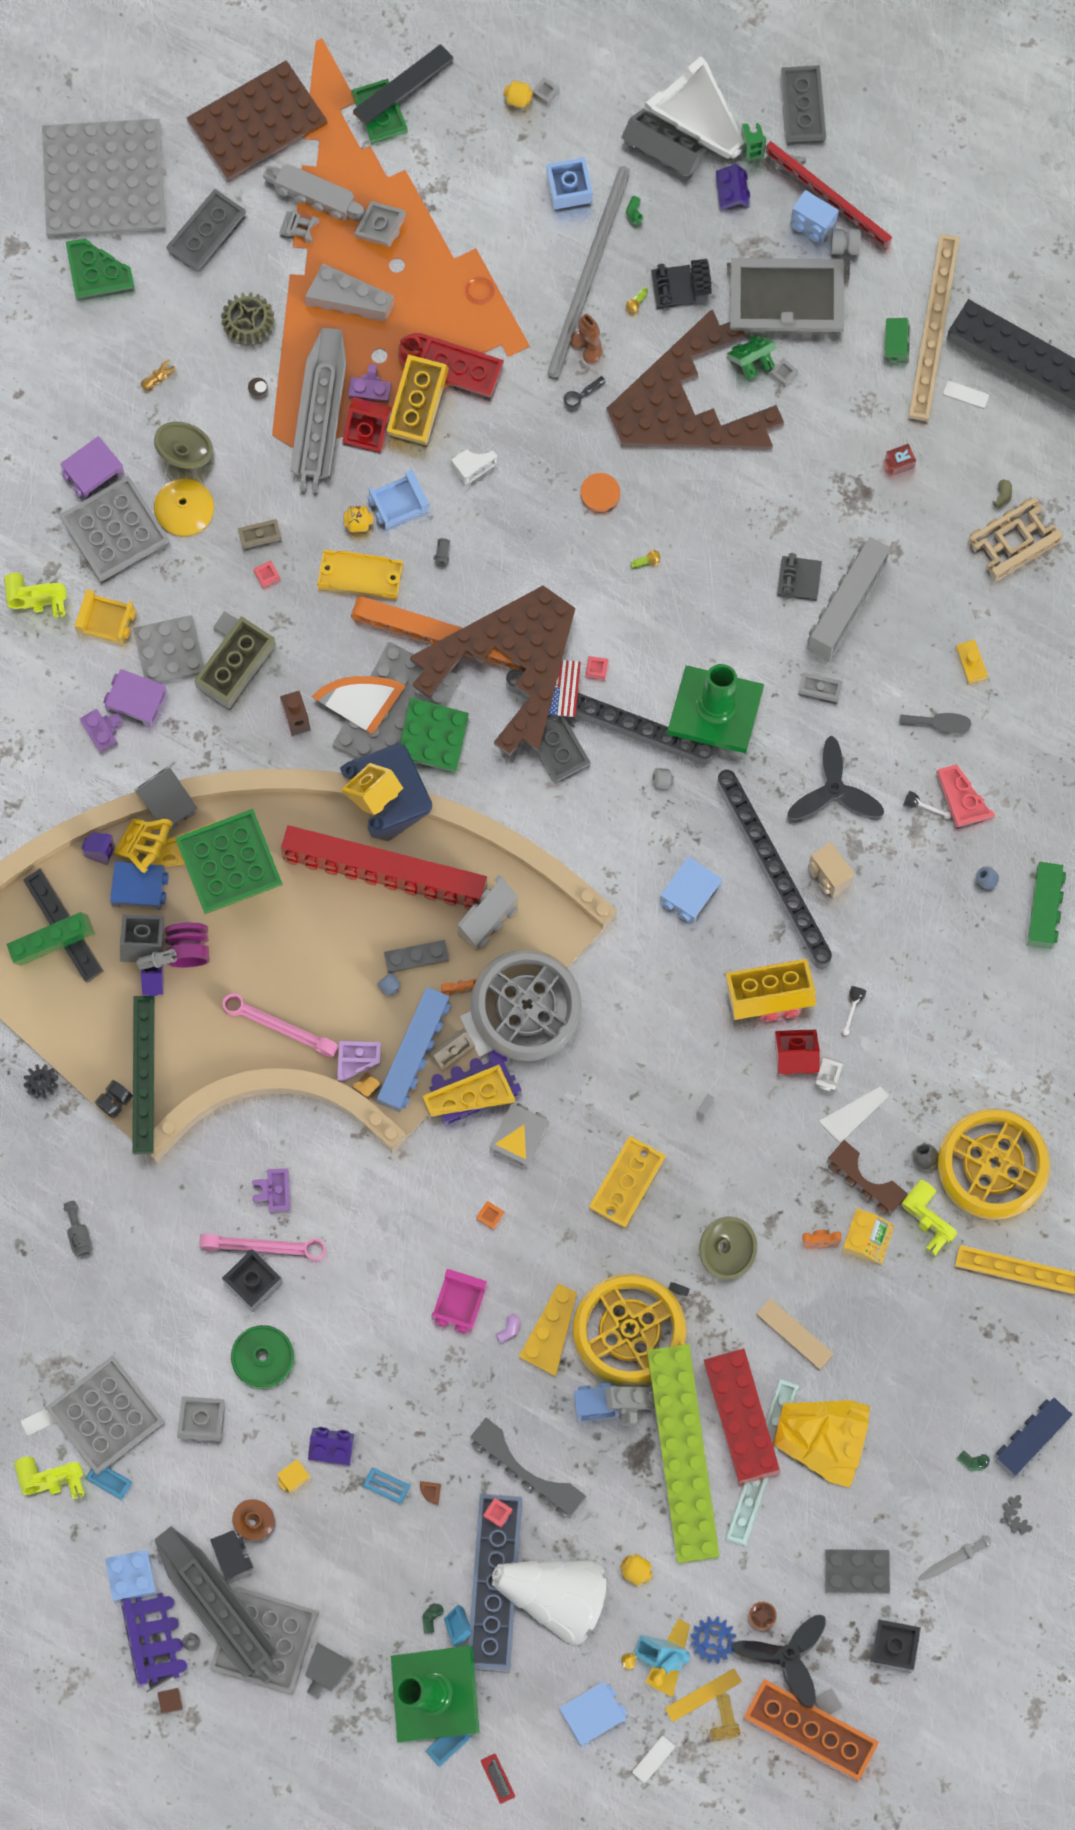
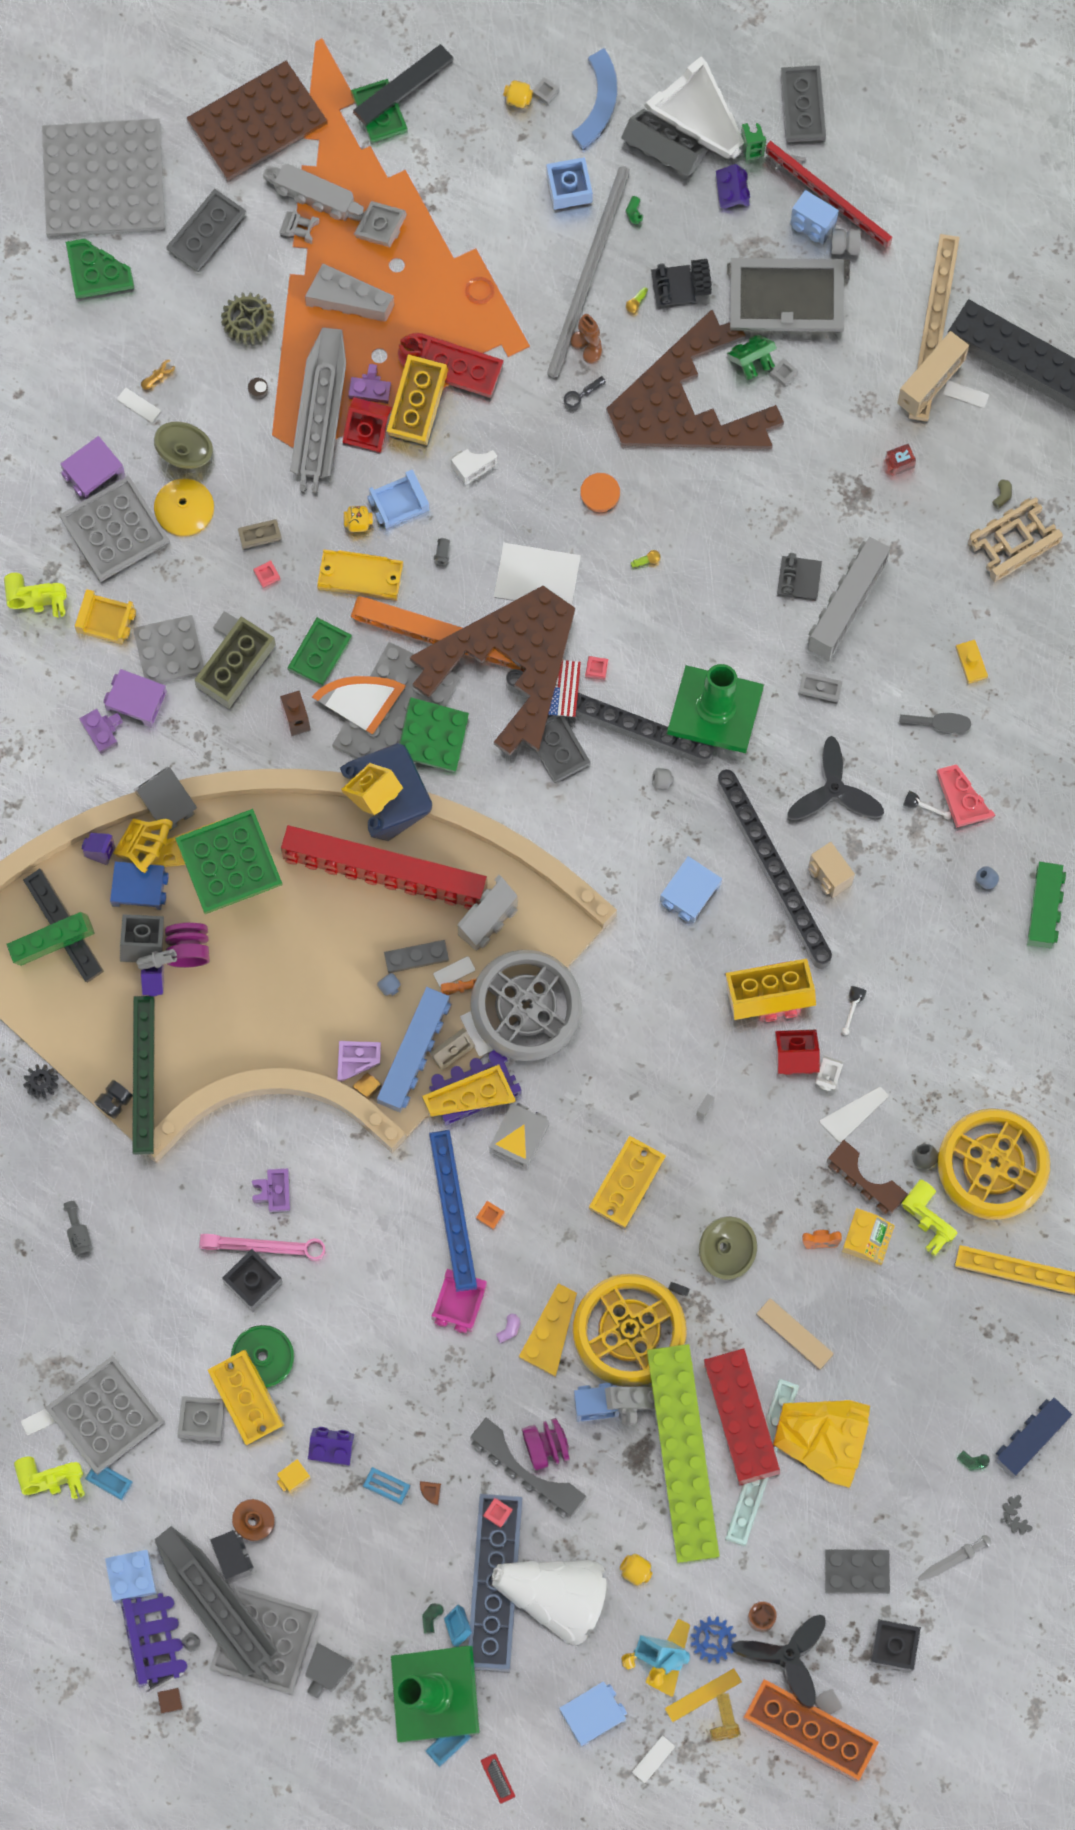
(138, 405): none -> white sticker
(246, 1397): none -> yellow piece
(319, 652): none -> green tile
(320, 1044): bright pink piece -> none
(452, 1211): none -> blue tile
(454, 971): none -> white sticker
(529, 568): none -> white sticker
(545, 1444): none -> magenta wheel
(605, 100): none -> medium blue tile
(897, 339): green hinge -> none
(933, 374): none -> tan brick

